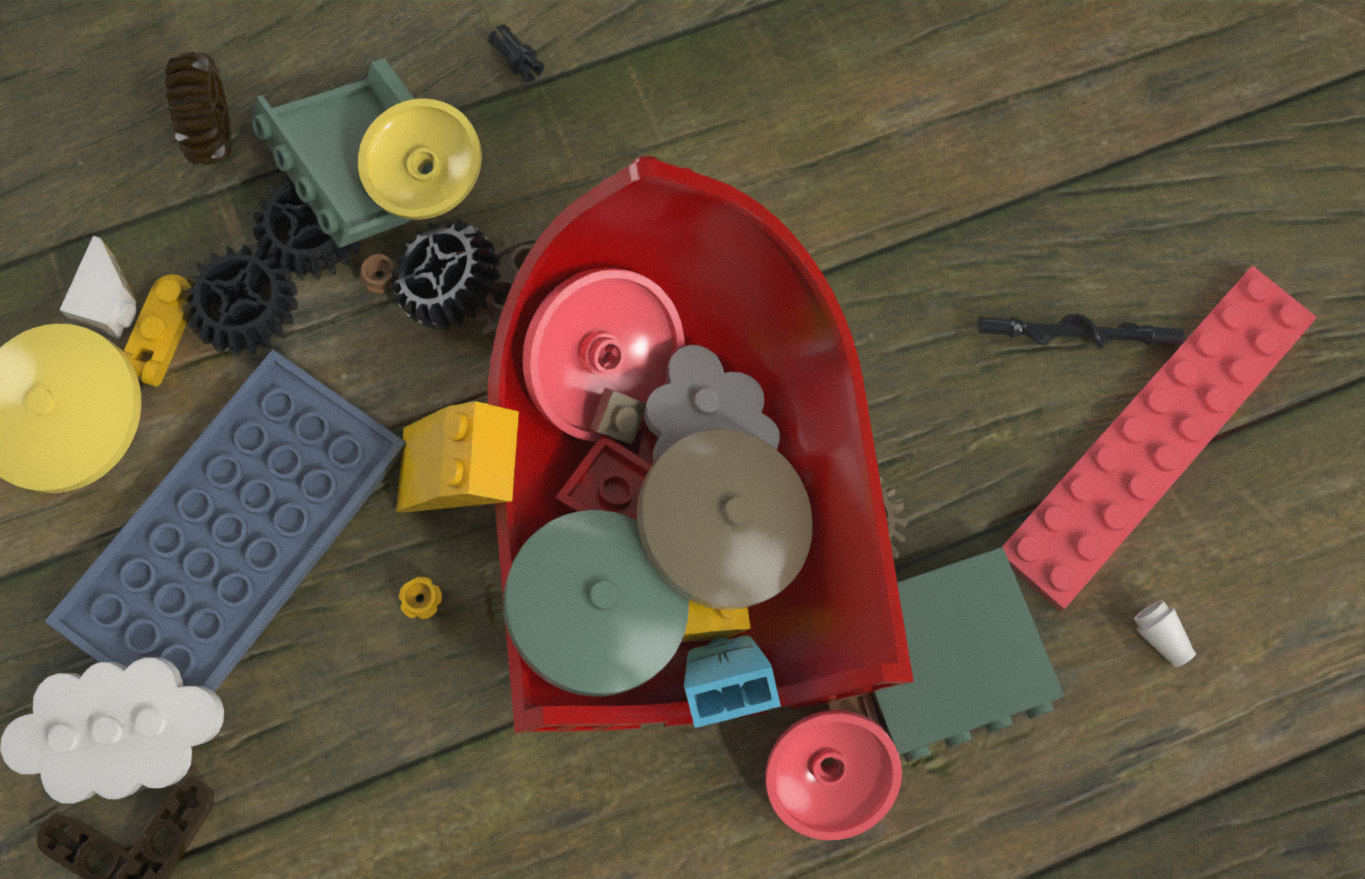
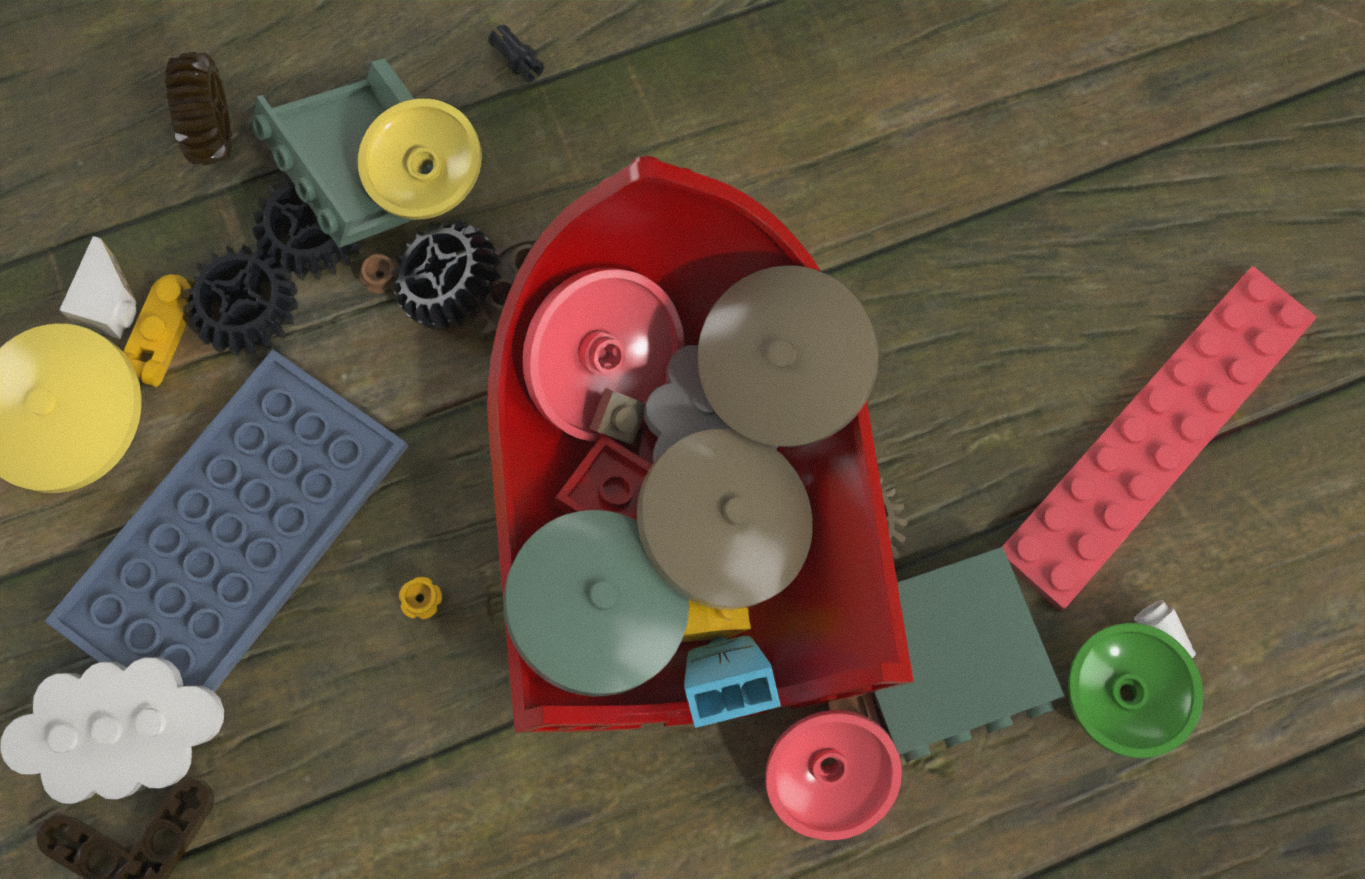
(458, 458): yellow slope -> none
(787, 356): none -> dark tan dish
(1080, 326): black piece -> none
(1162, 686): none -> bright green dish

